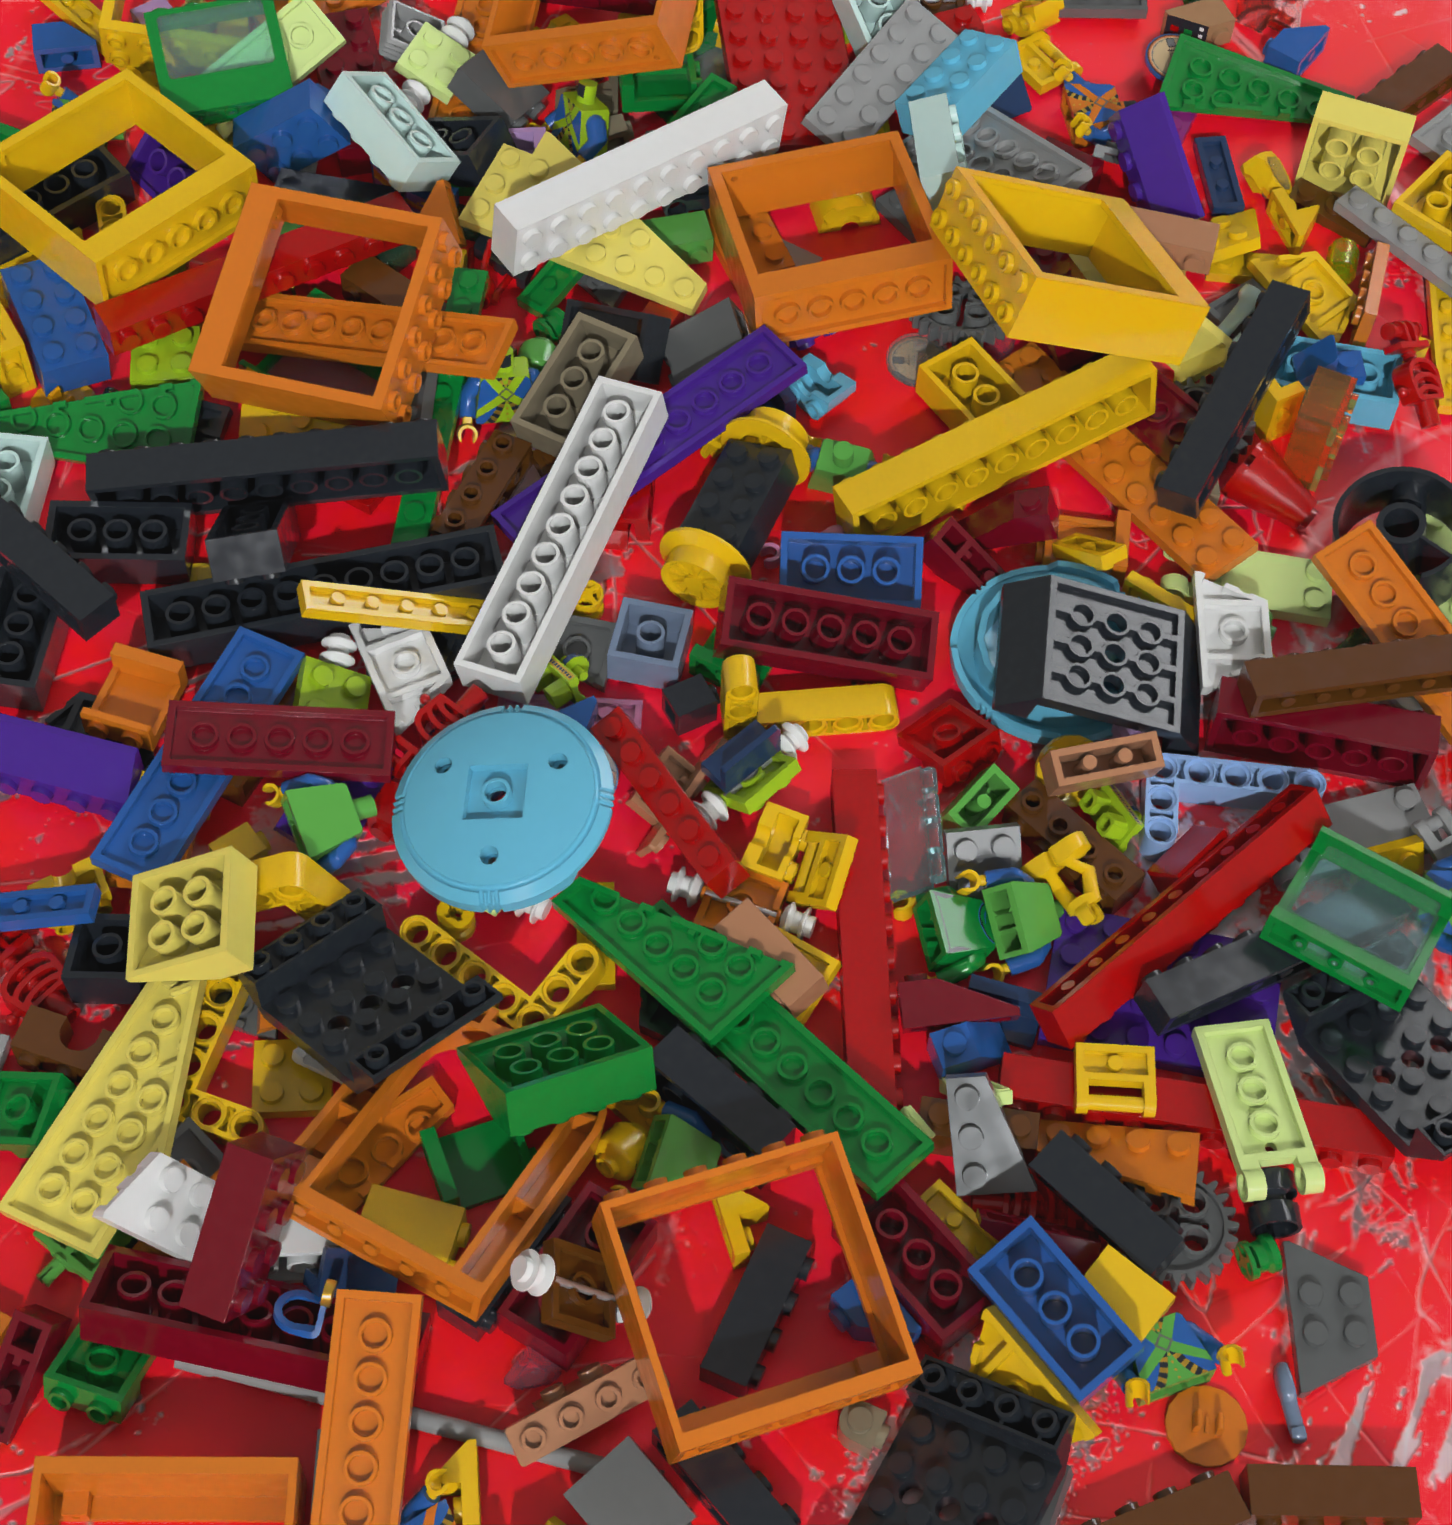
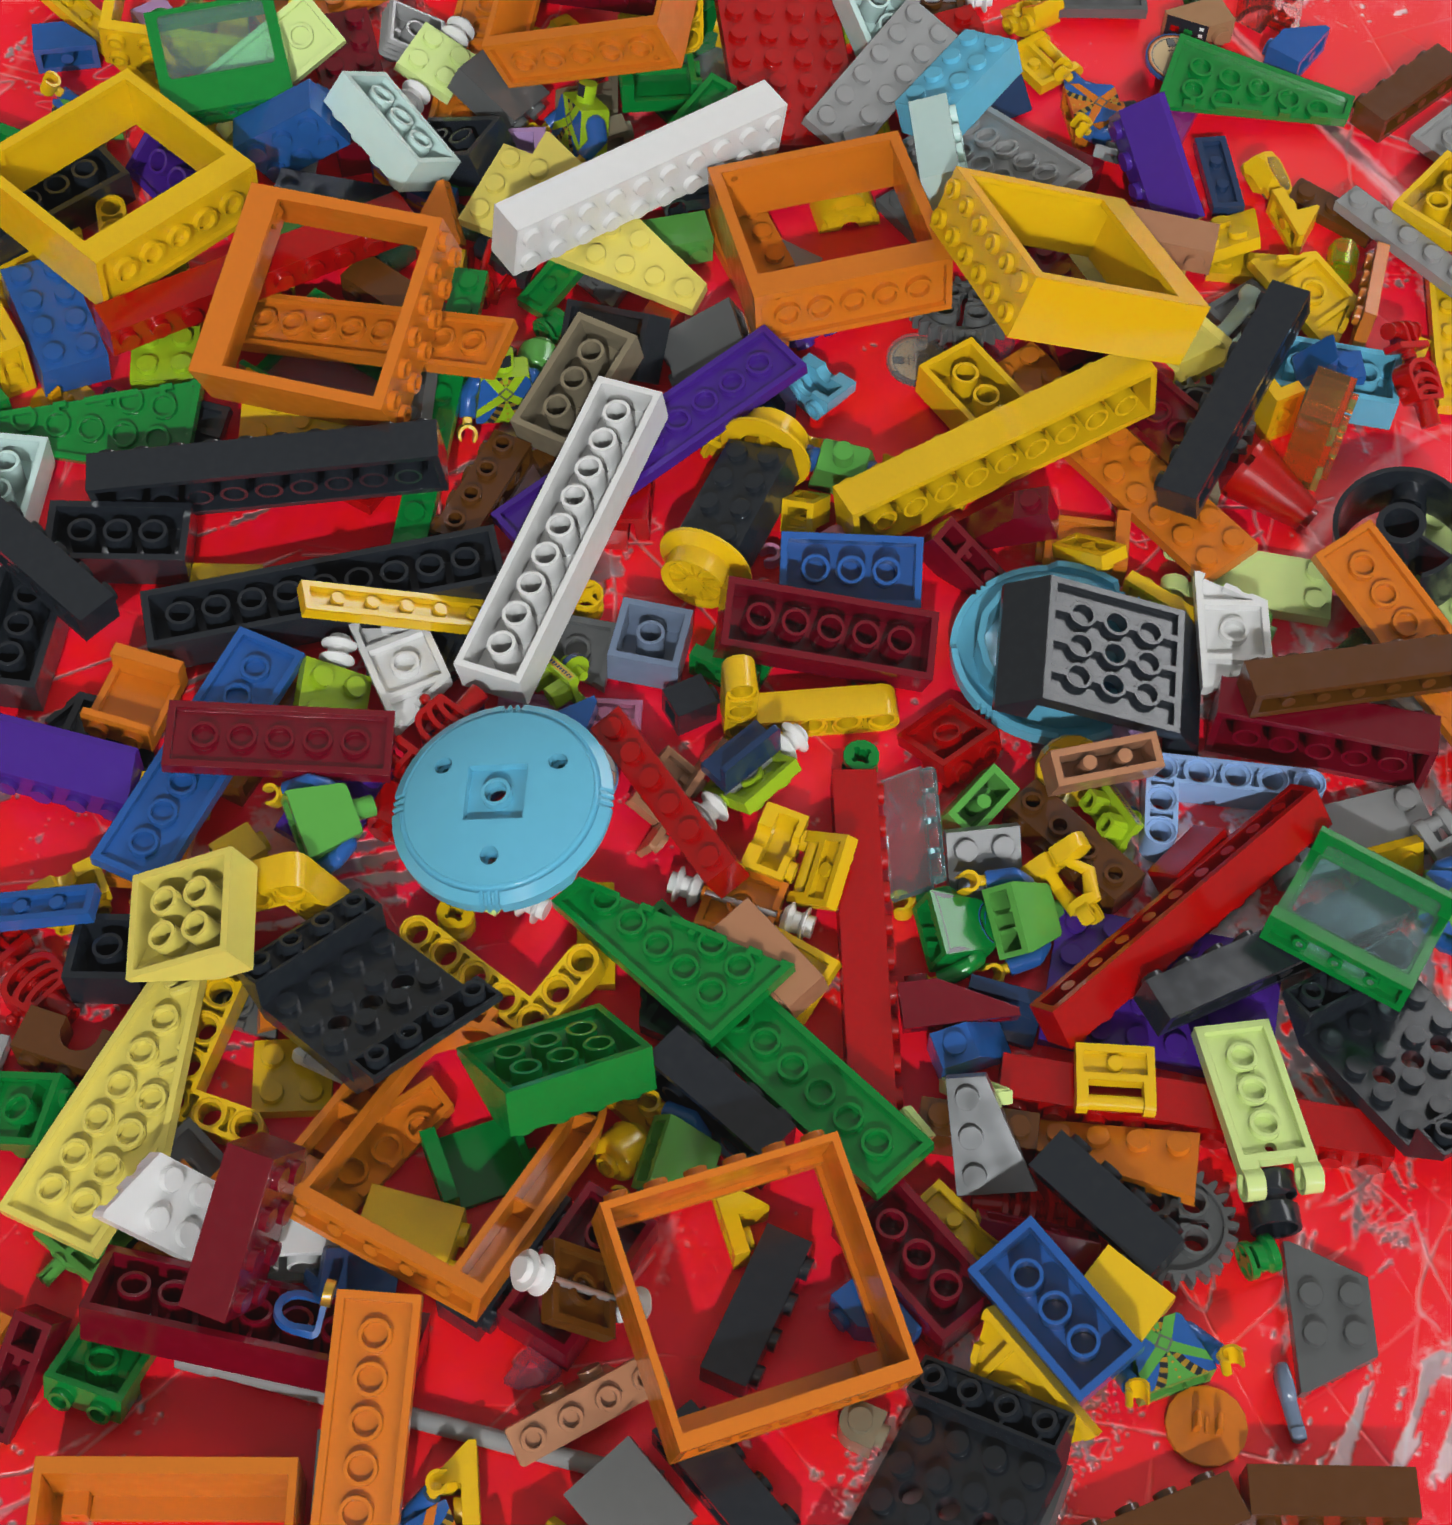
(253, 540): black brick -> none
(804, 511): none -> yellow brick
(860, 750): none -> green wheel
(1355, 146): light yellow slope -> none

